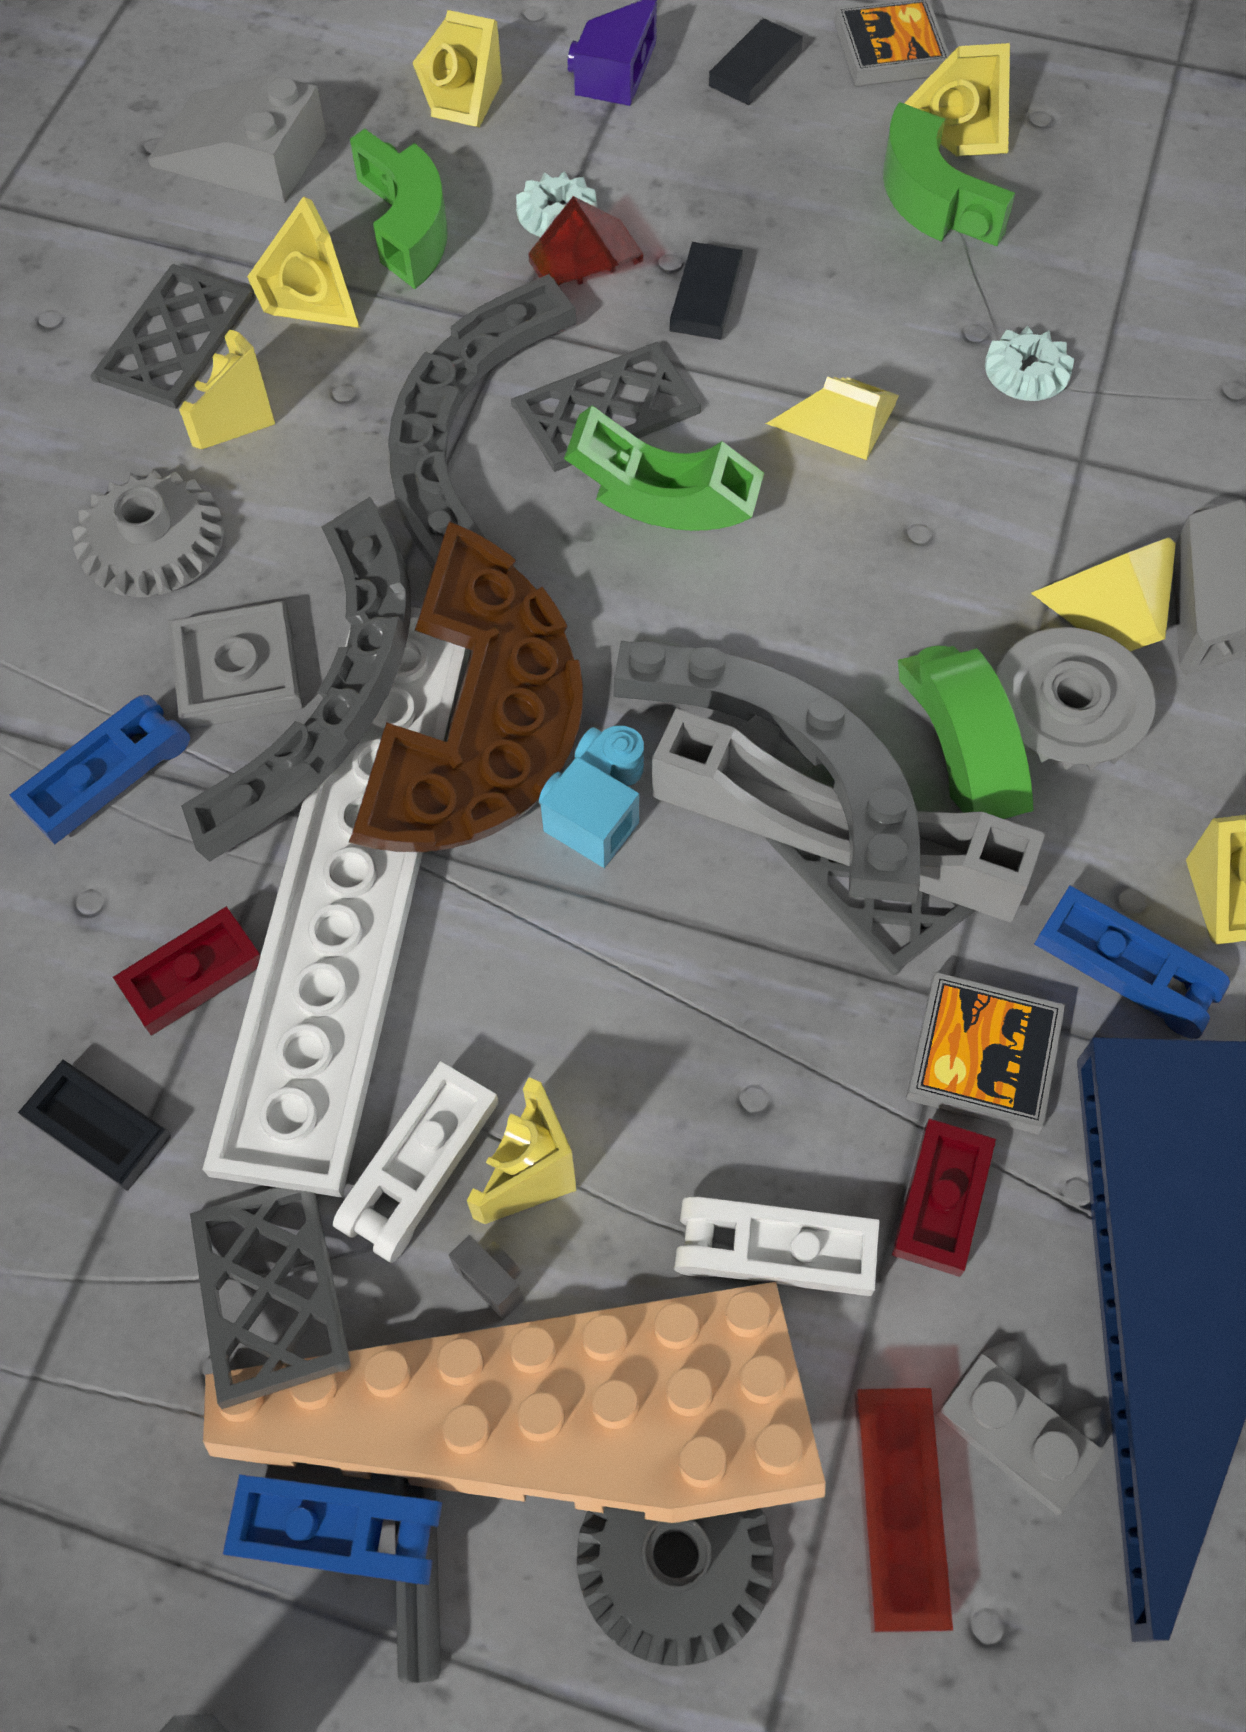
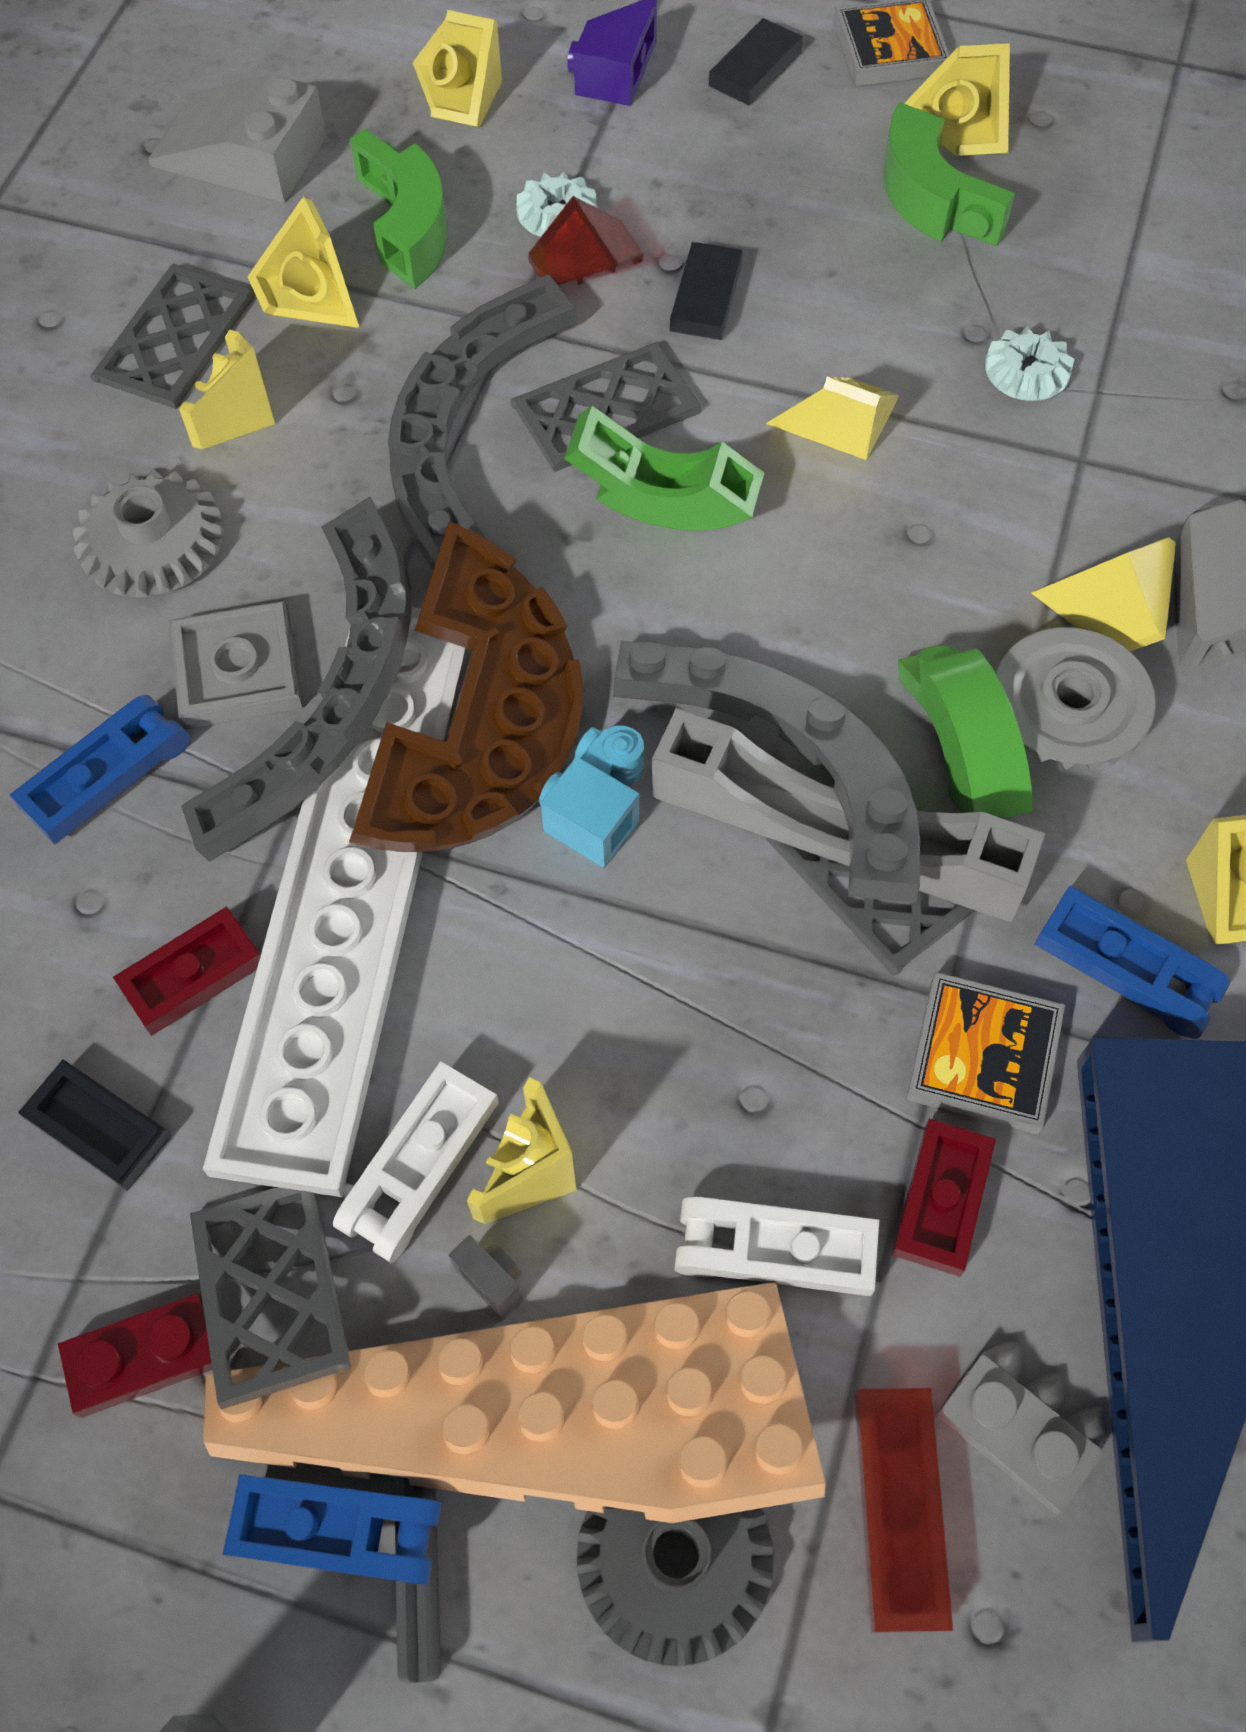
(136, 1356): none -> dark red plate

